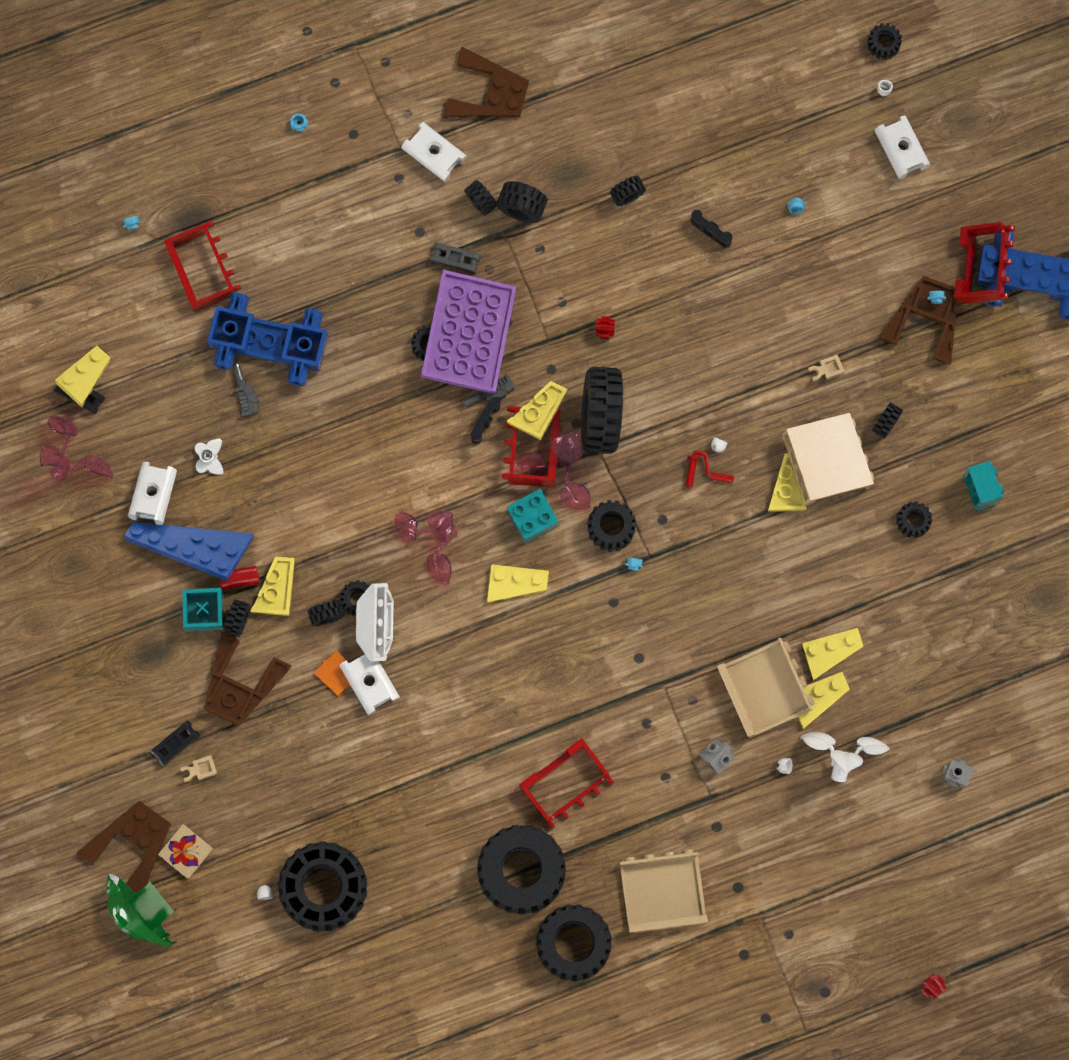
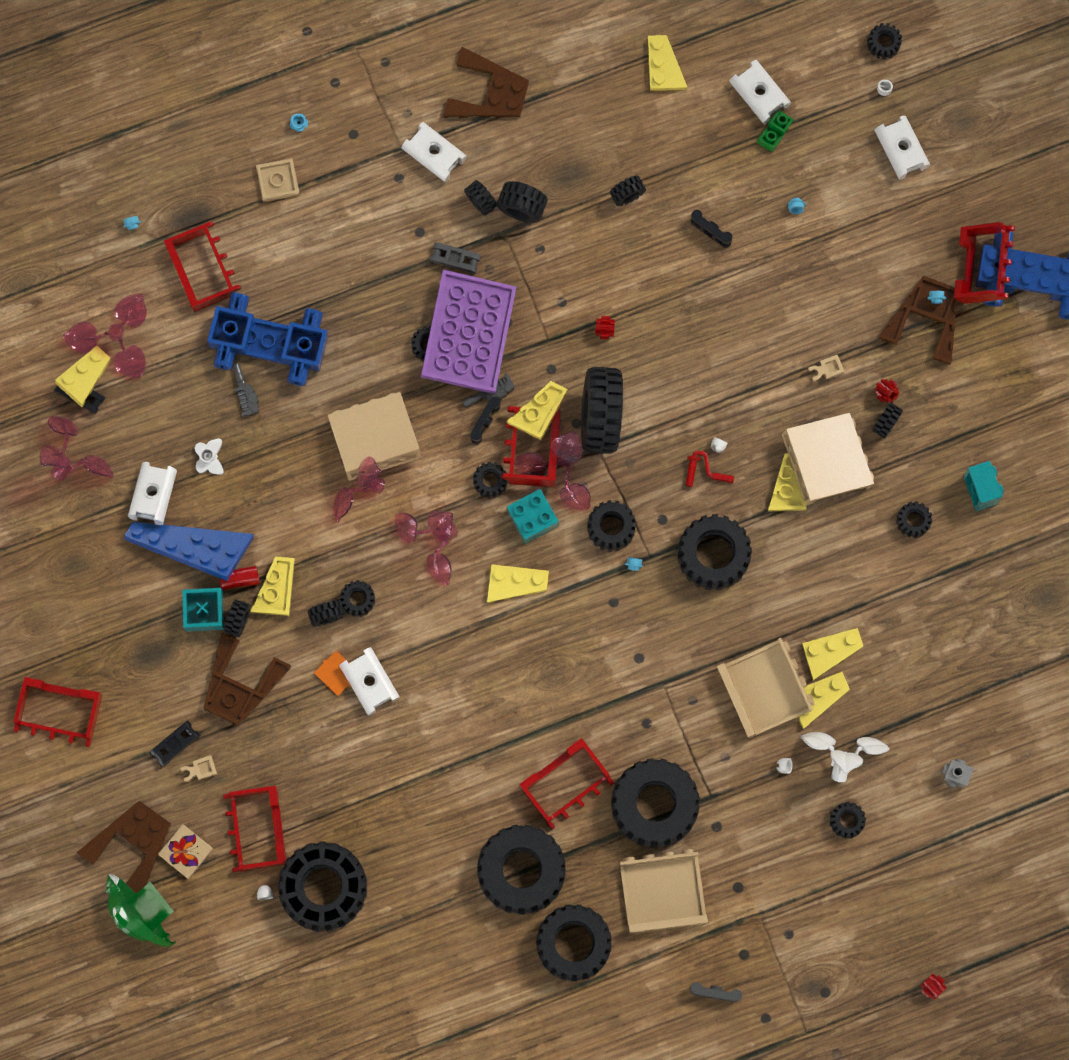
(41, 685): none -> red hinge
(129, 361): none -> clear pink plant
(277, 180): none -> tan tile
(280, 847): none -> red hinge
(366, 478): none -> clear pink plant
(374, 430): none -> tan panel
(375, 622): white wedge -> none
(481, 487): none -> black tyre
(663, 66): none -> light yellow wing
(663, 774): none -> black tyre
(715, 992): none -> dark grey plate
(717, 755): light grey brick -> none
(722, 528): none -> black tyre
(755, 79): none -> white piece
(775, 131): none -> green slope
(856, 812): none -> black tyre
(886, 391): none -> red gear

